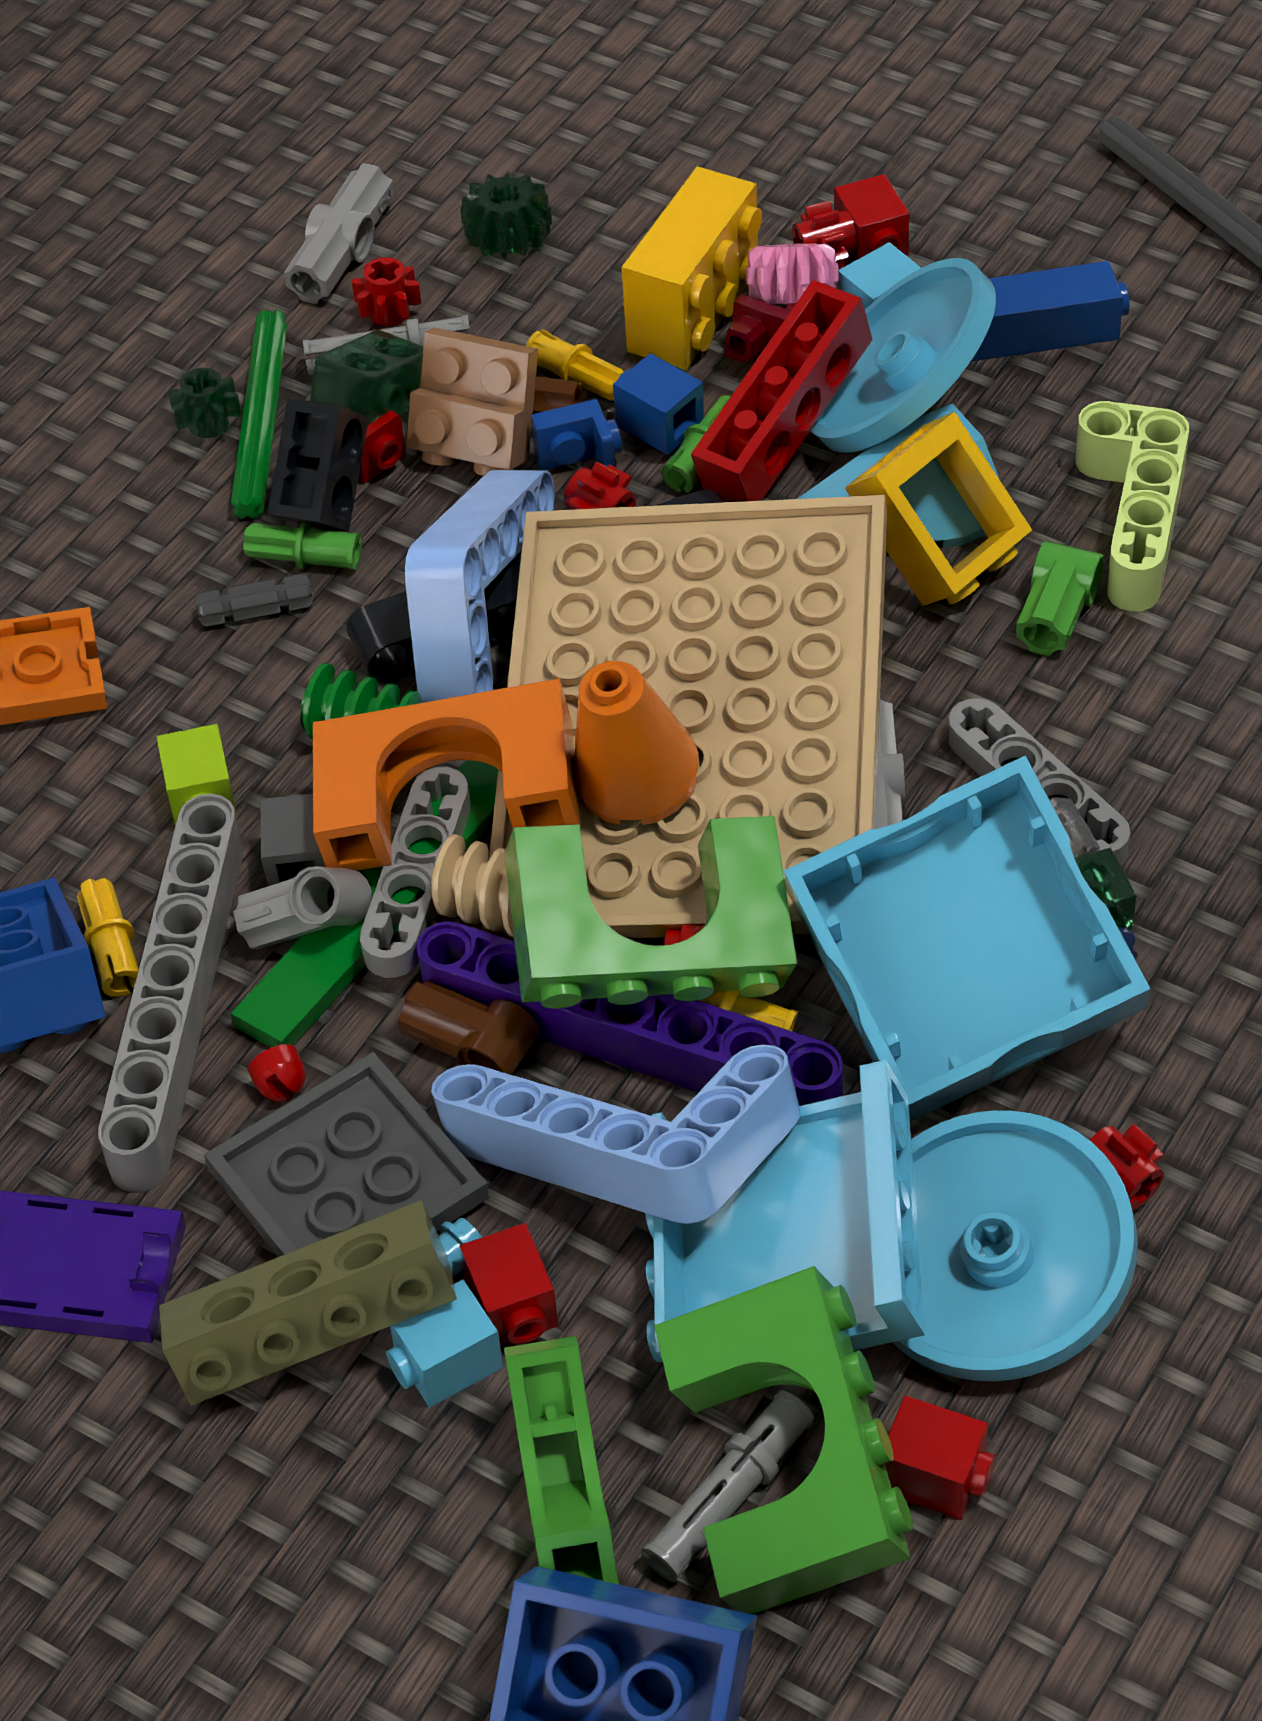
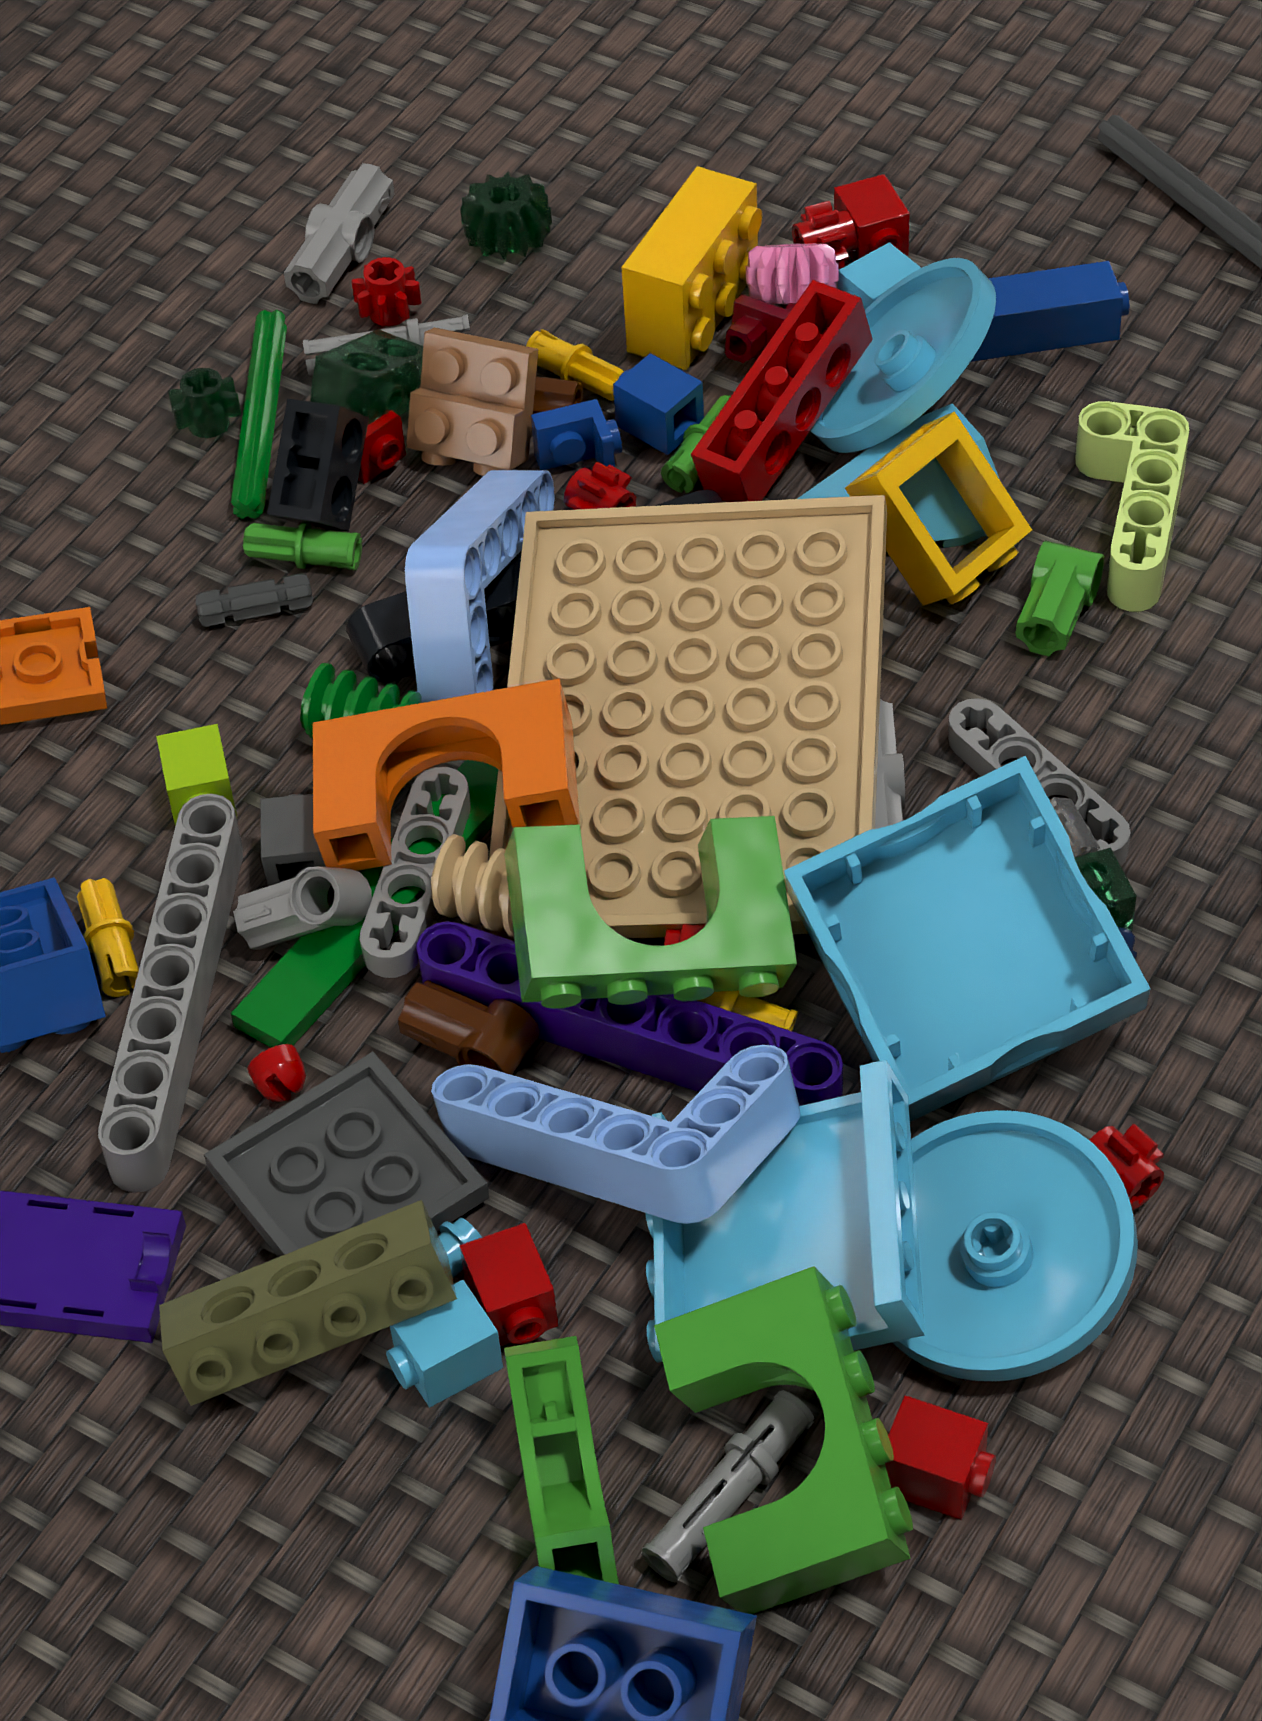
(630, 748): orange cone -> none

